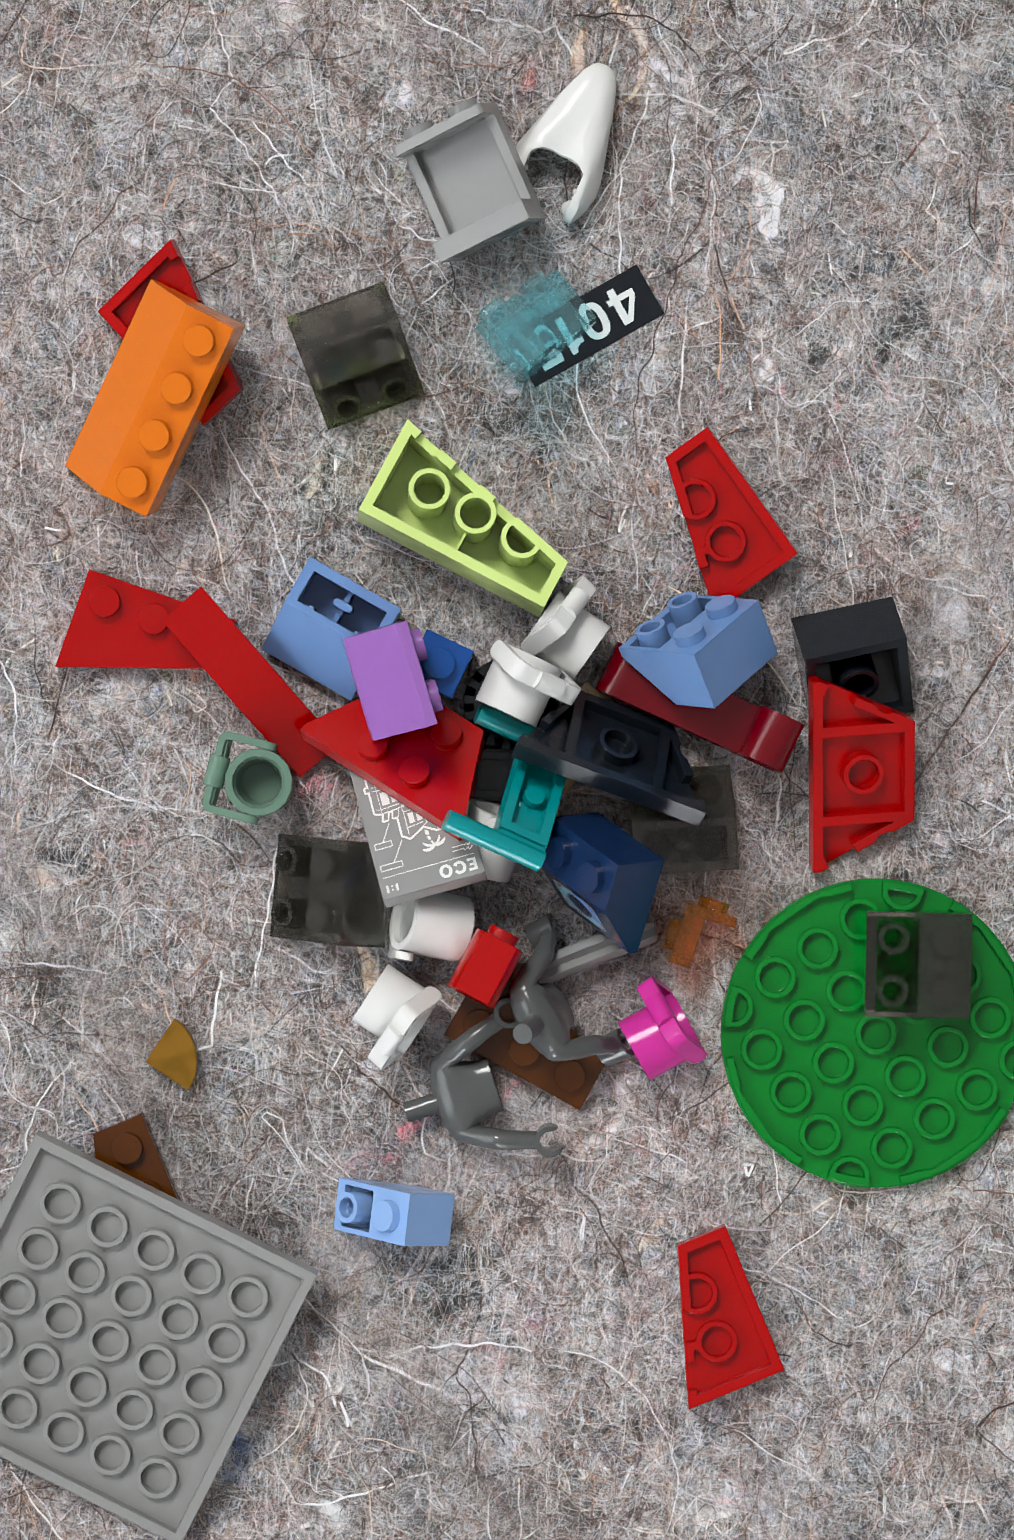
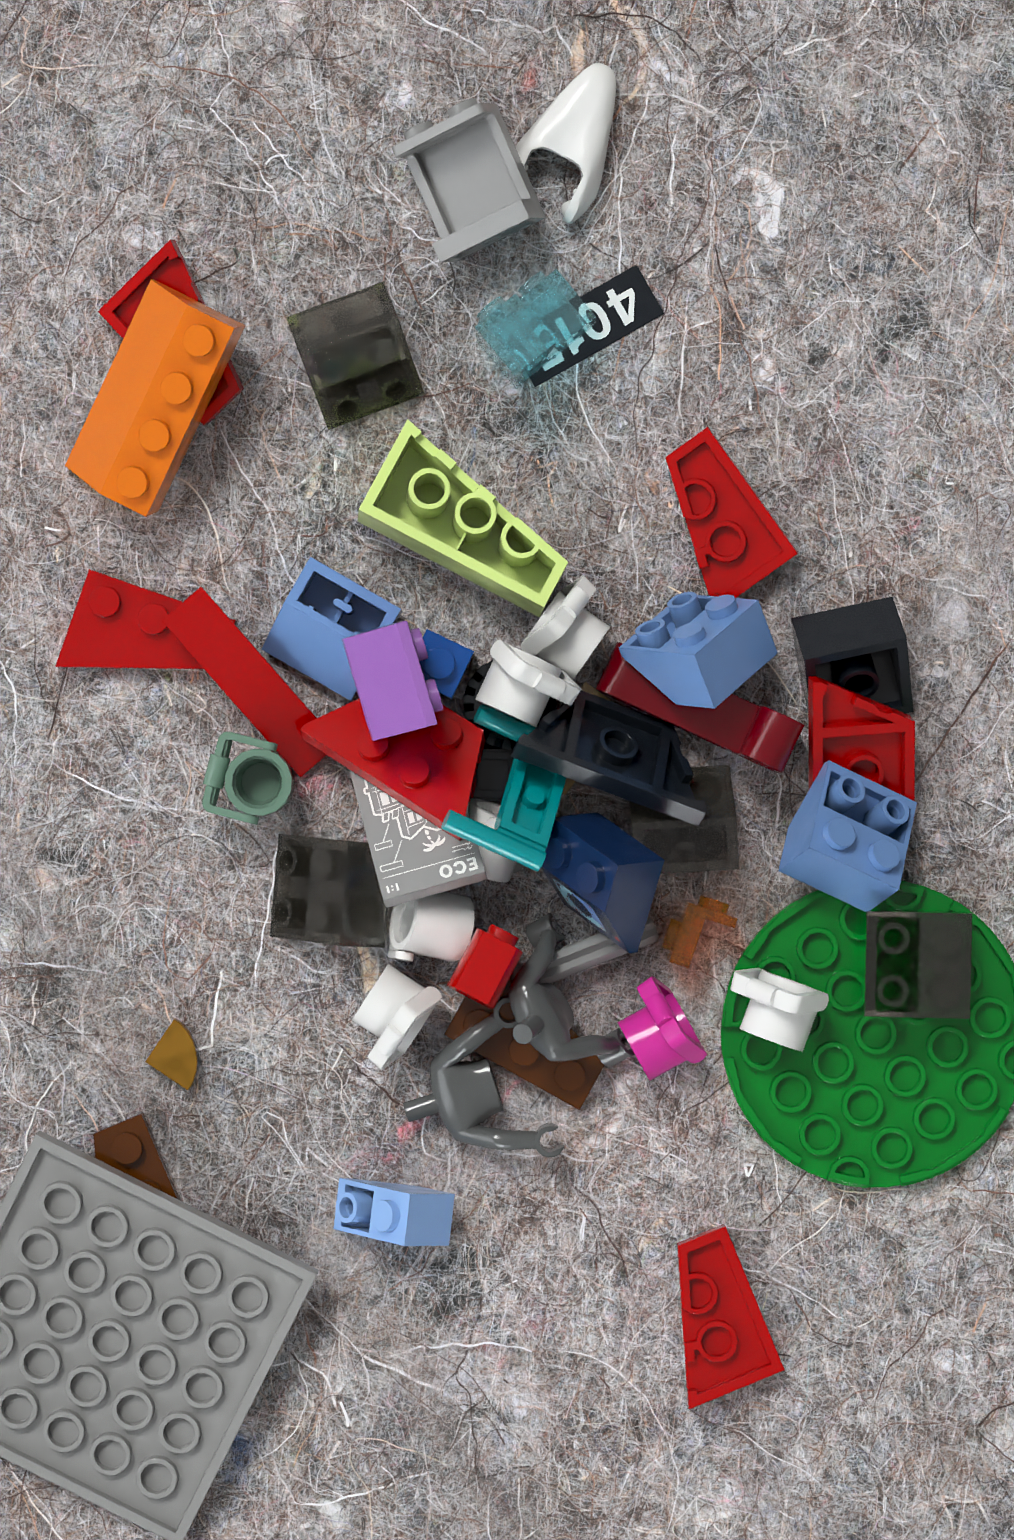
(778, 1006): none -> white piece
(849, 838): none -> medium blue slope

